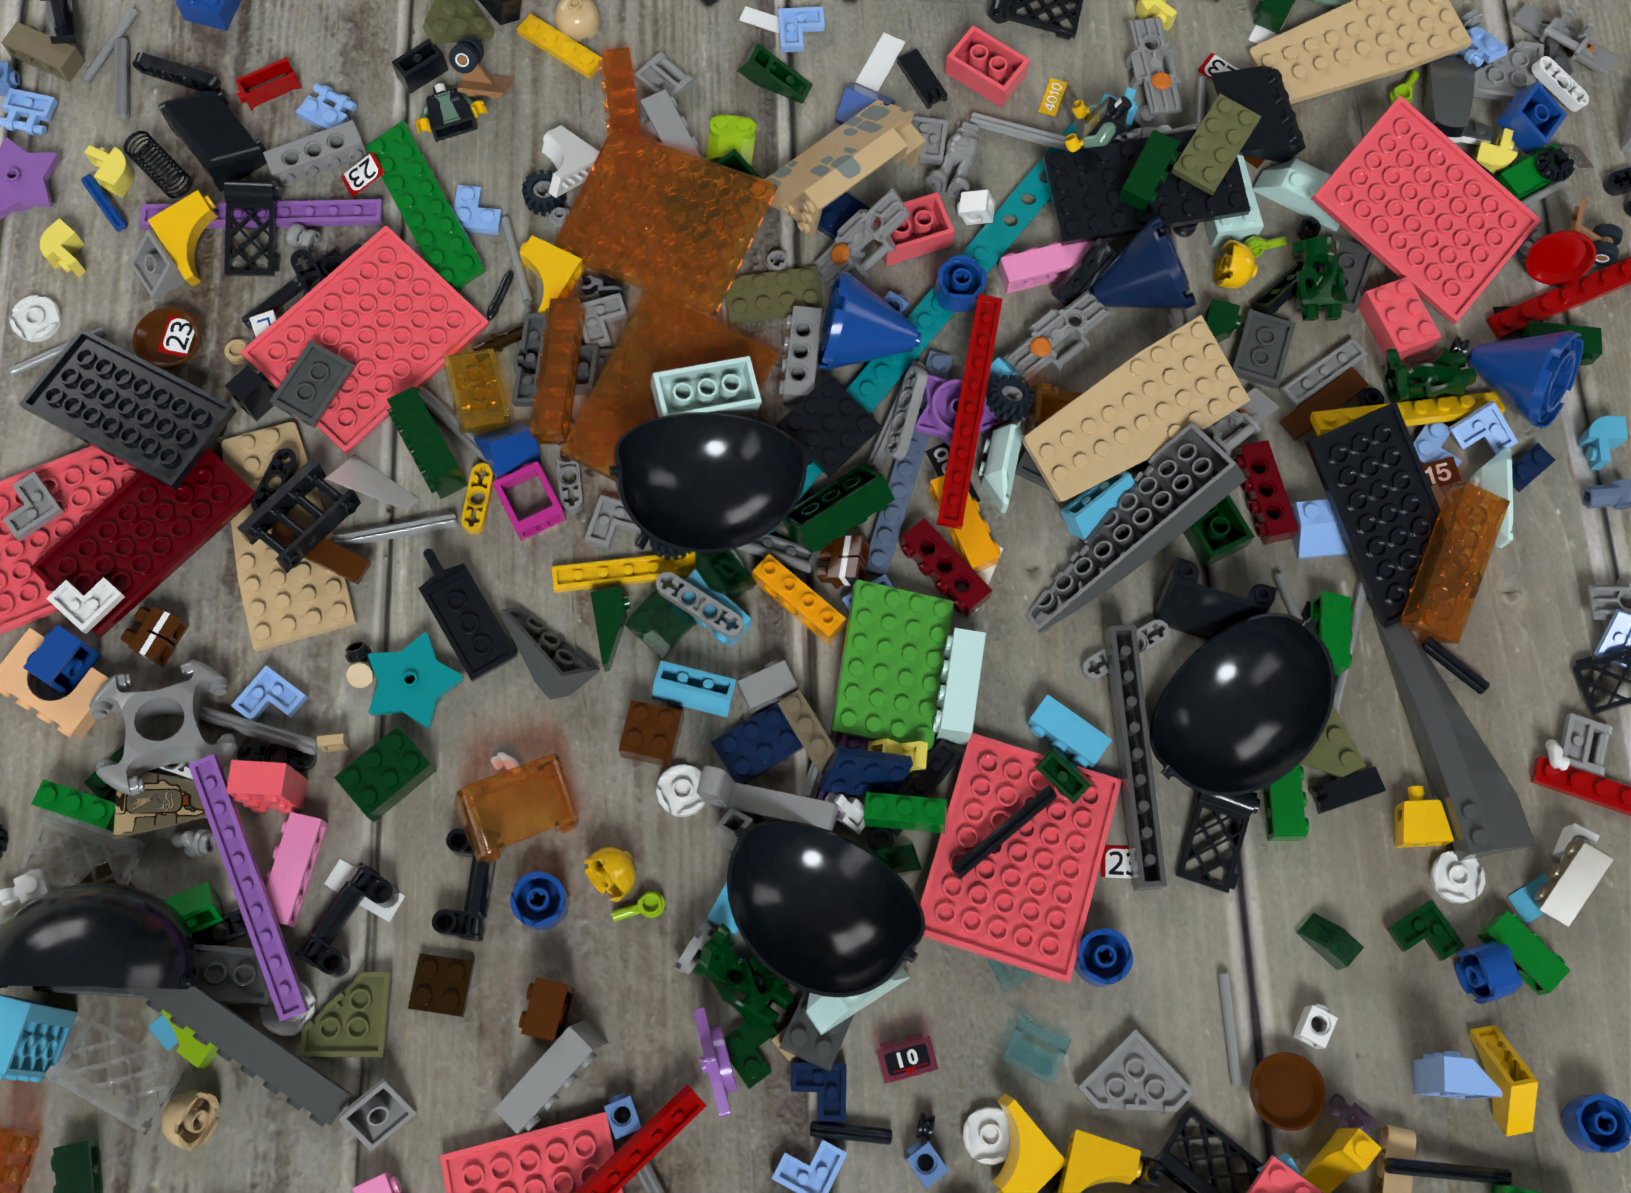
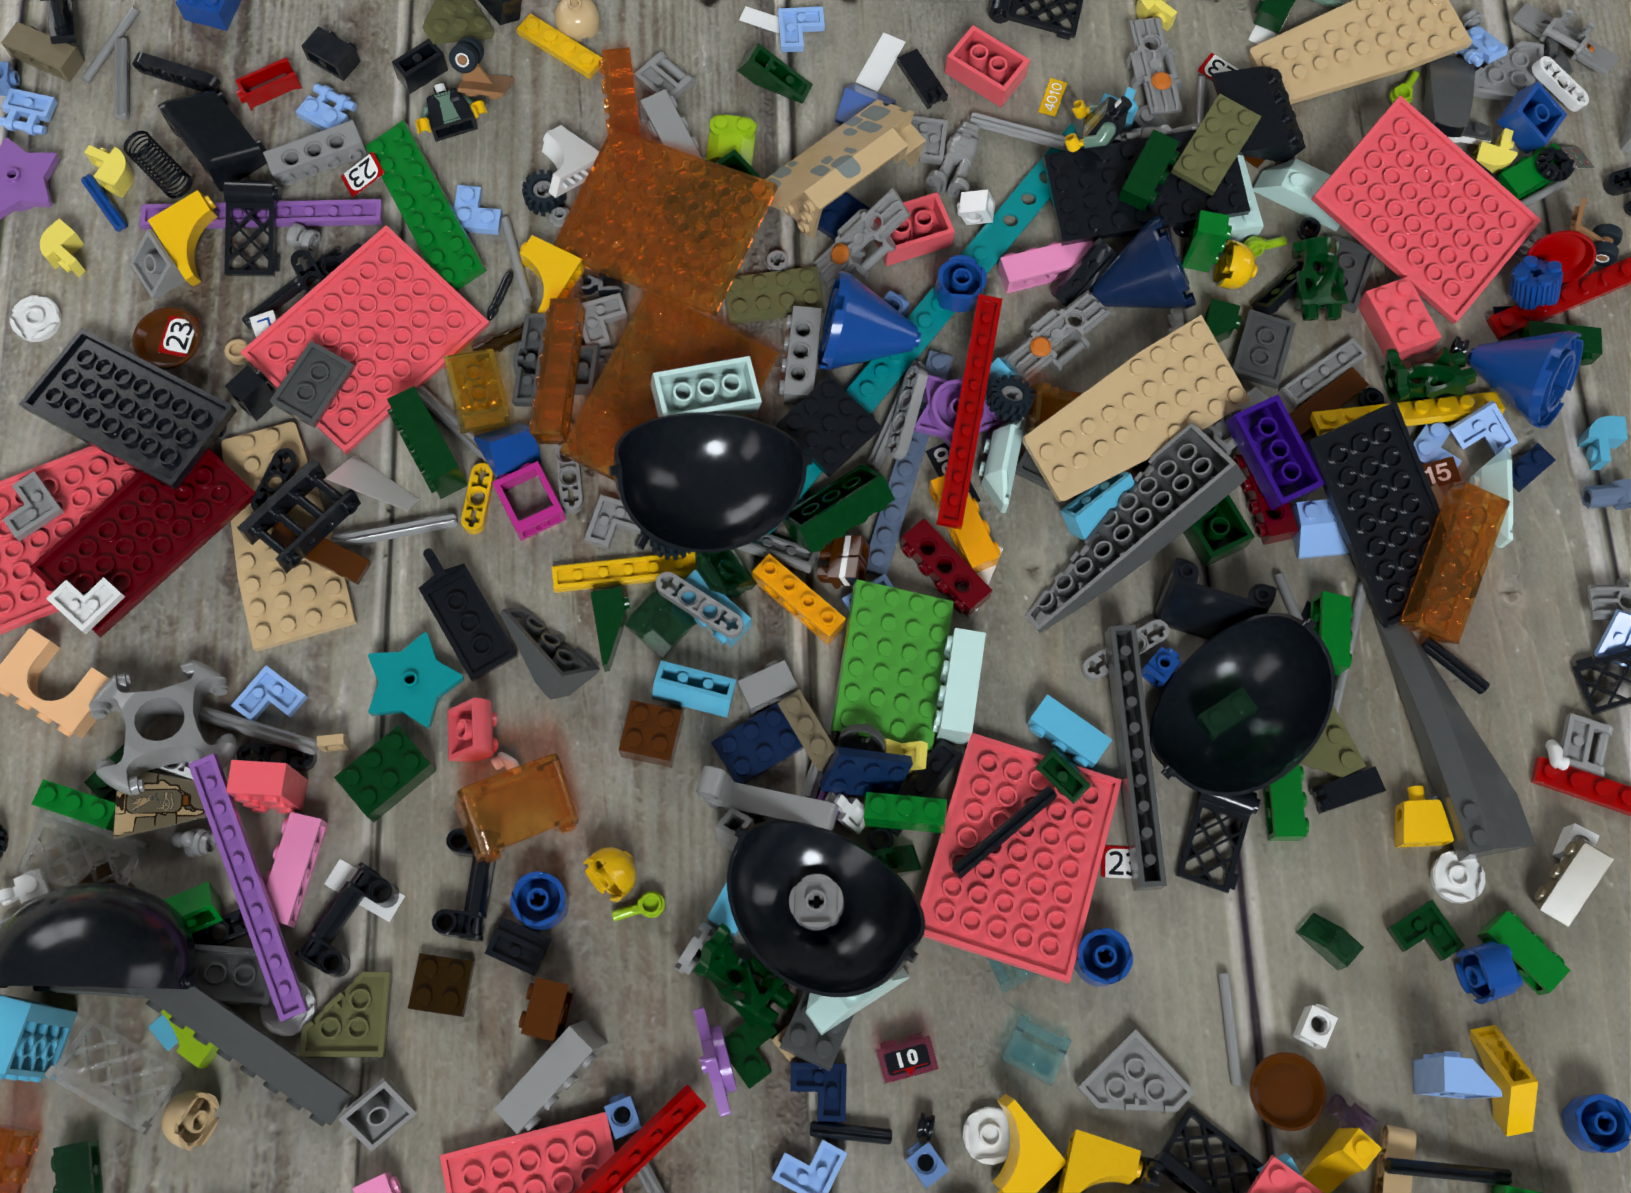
(46, 356): light grey piece -> none
(62, 660): blue brick -> none
(146, 643): reddish brown hips -> none
(331, 53): none -> black brick
(357, 651): black plate -> none
(360, 674): tan tile -> none
(471, 731): none -> coral brick
(518, 946): none -> black plate
(678, 790): white tile -> none
(826, 914): none -> light grey plate
(849, 738): none -> dark grey piece
(1157, 674): none -> blue brick
(1206, 241): none -> green brick
(1226, 714): none -> clear green brick
(1274, 452): none -> dark purple brick
(1524, 898): medium azure sticker -> none
(1536, 282): none -> blue brick

